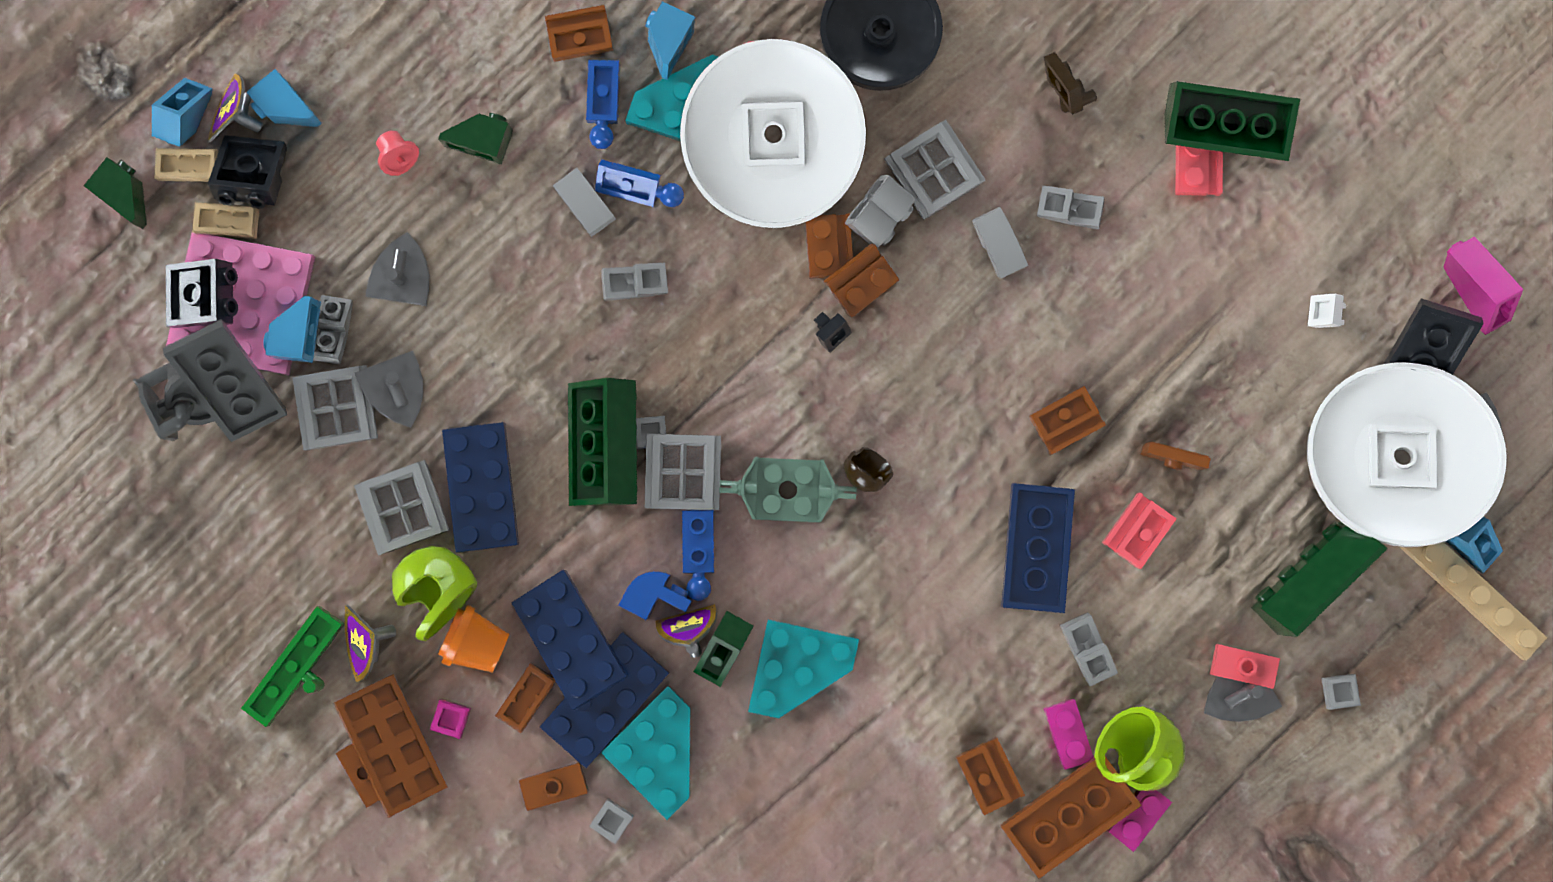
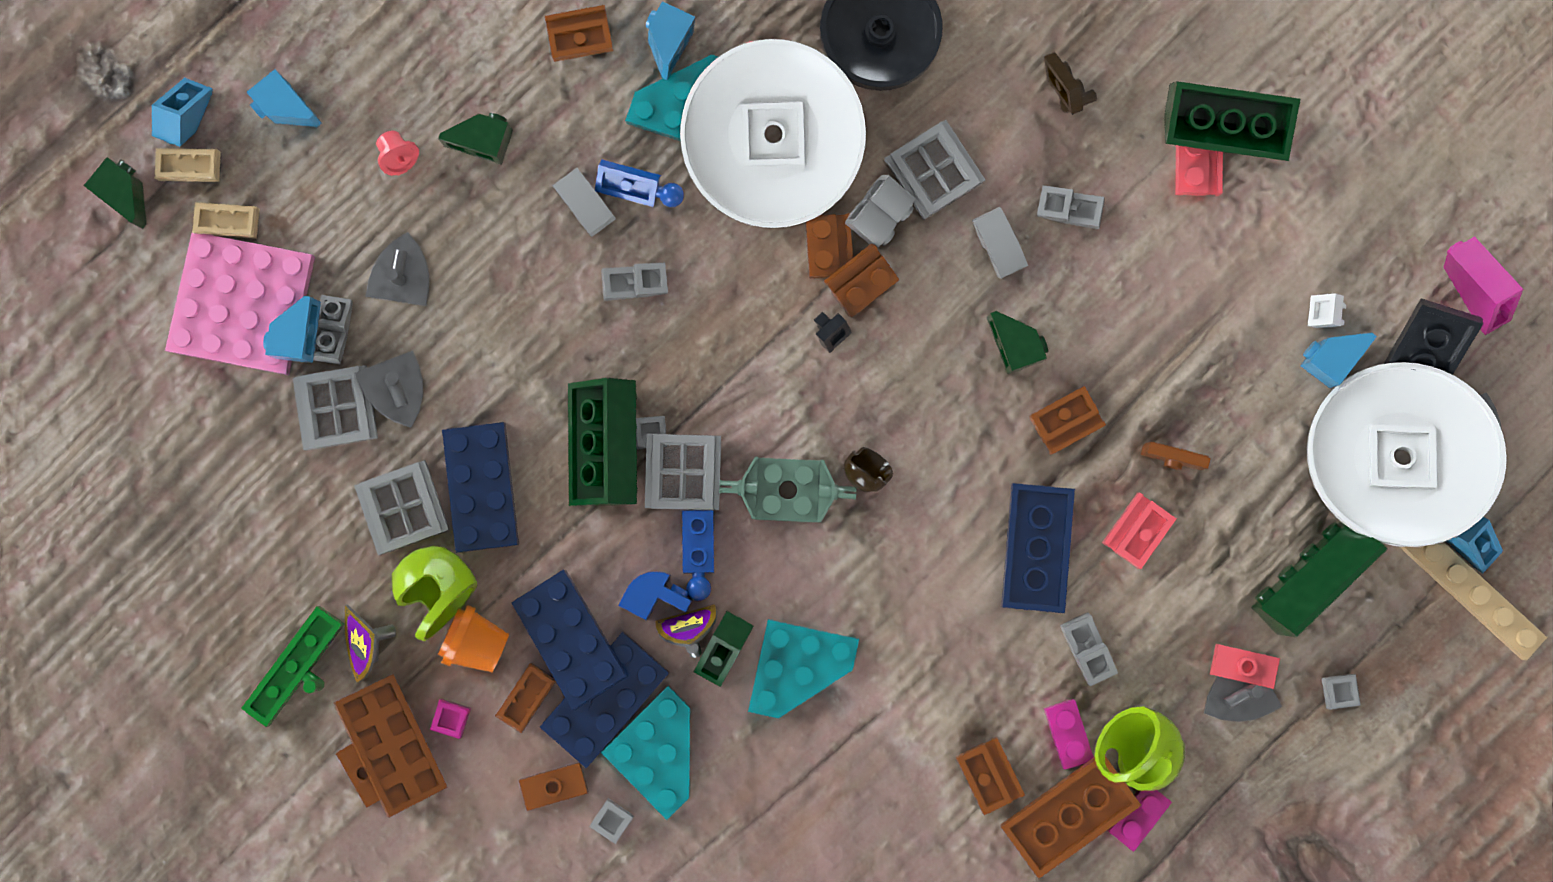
(200, 293): black plate -> none
(208, 383): dark grey plate -> none
(234, 107): shield -> none
(247, 171): black plate -> none
(602, 100): blue plate -> none
(1017, 342): none -> dark green slope
(1335, 357): none -> dark azure slope

